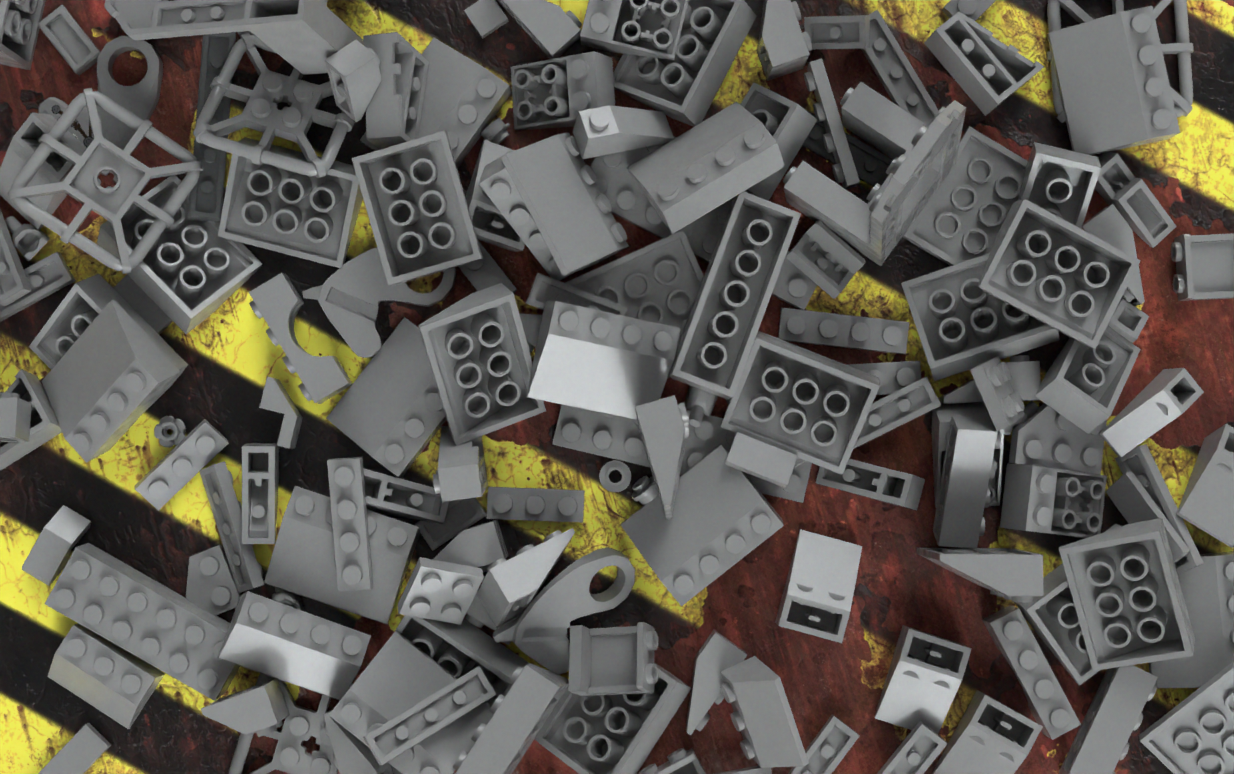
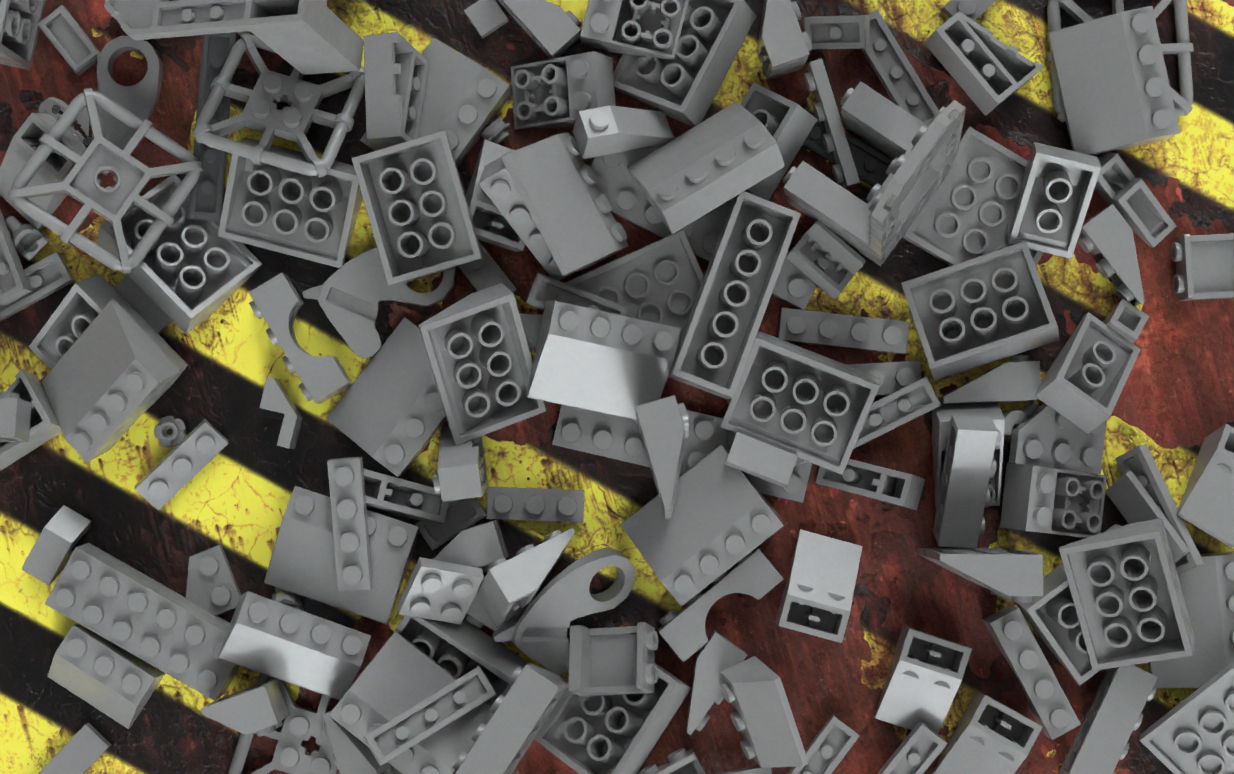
(228, 518): light grey plate -> none
(259, 492): light grey slope -> none
(354, 78): light grey slope -> none
(622, 468): light grey plate -> none
(644, 490): light grey plate -> none
(686, 628): none -> light grey arch
(700, 404): light grey piece -> none
(997, 393): light grey plate -> none
(1057, 272): light grey slope -> none
(1152, 410): light grey slope -> none

